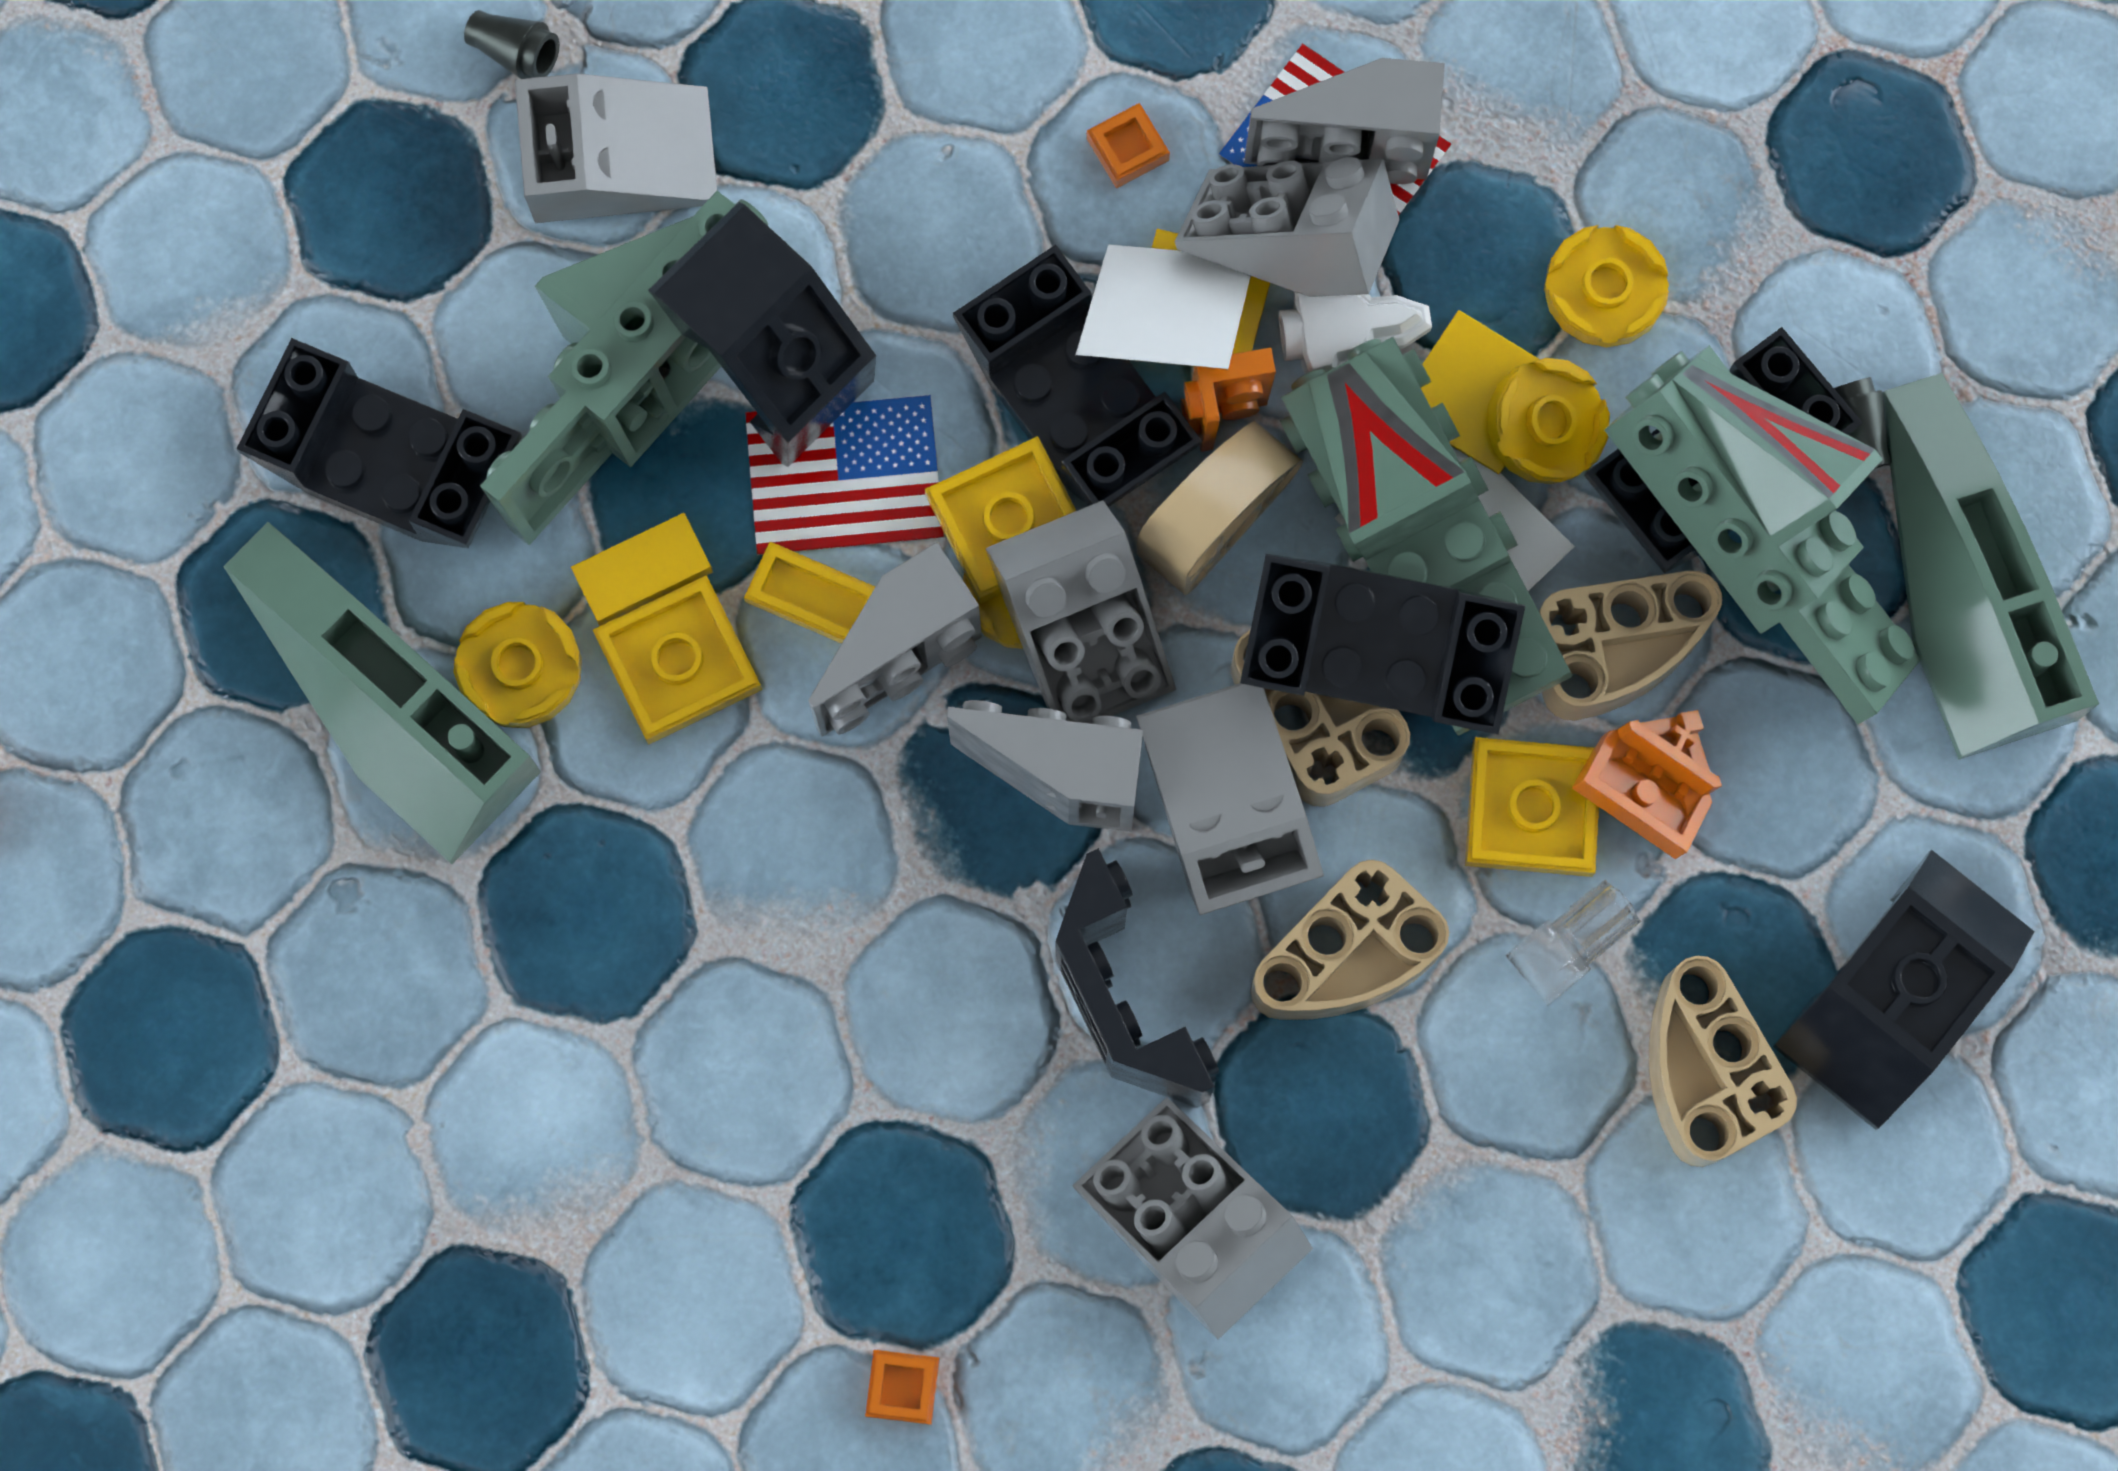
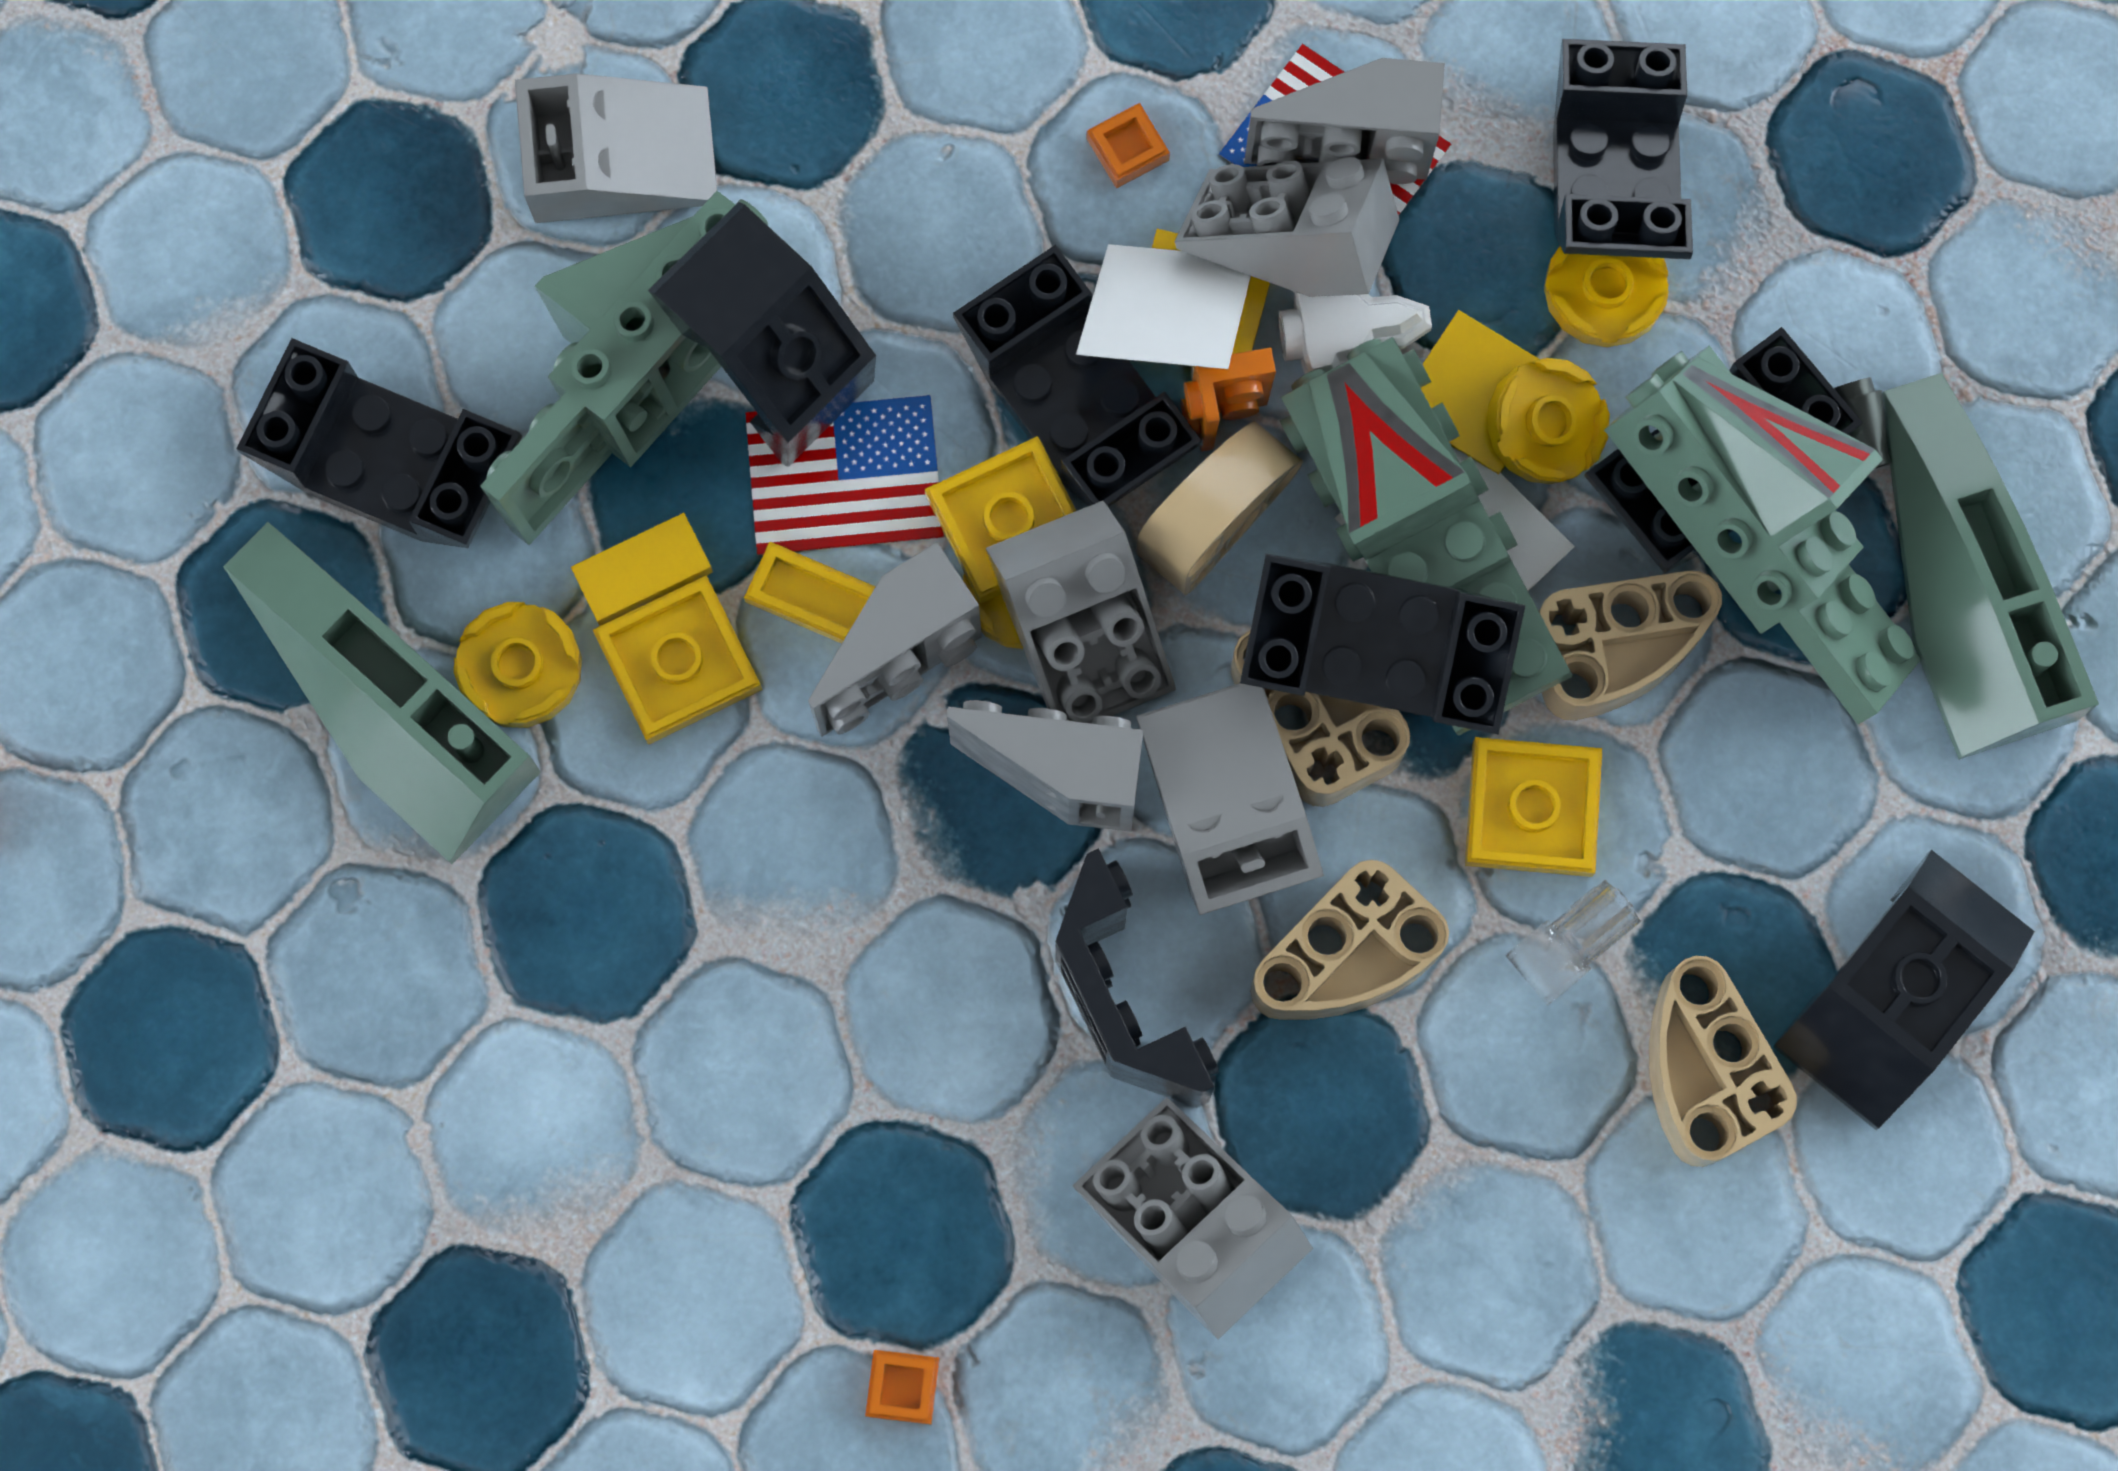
(515, 43): pearl dark grey cone -> none
(1620, 150): none -> black slope
(1653, 779): orange slope -> none

